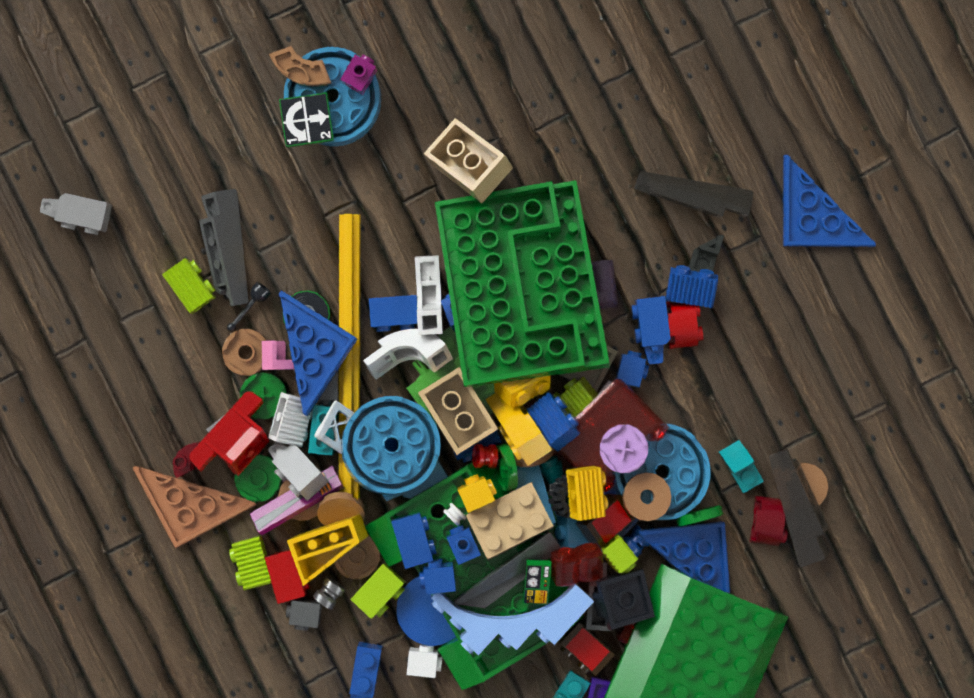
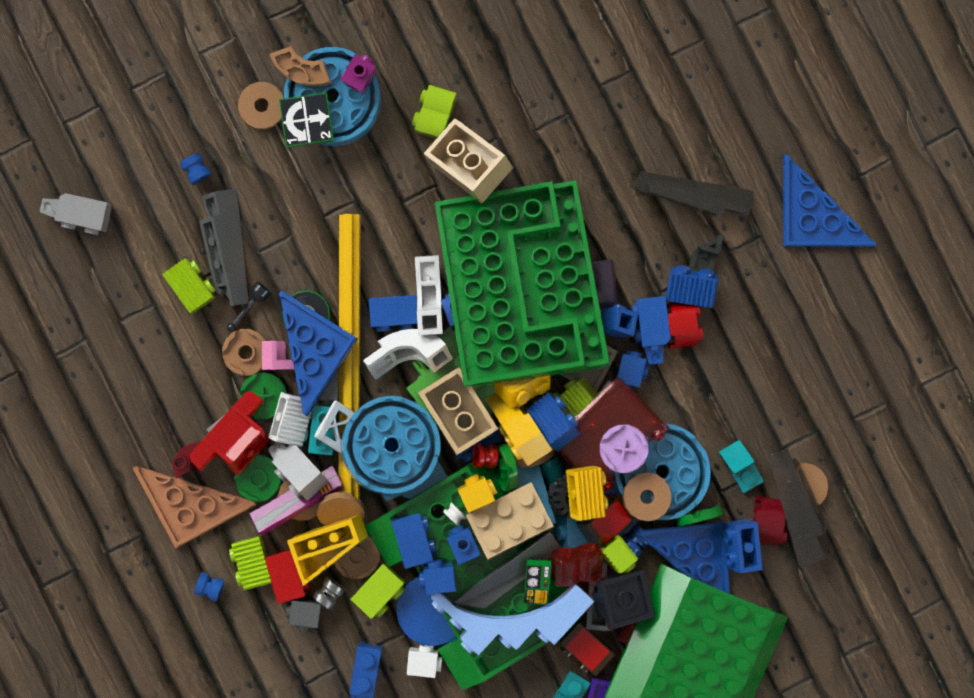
(196, 170): none -> blue wheel
(209, 586): none -> blue wheel
(247, 105): none -> medium nougat tile
(434, 112): none -> lime brick
(619, 321): none -> blue brick
(742, 546): none -> blue brick

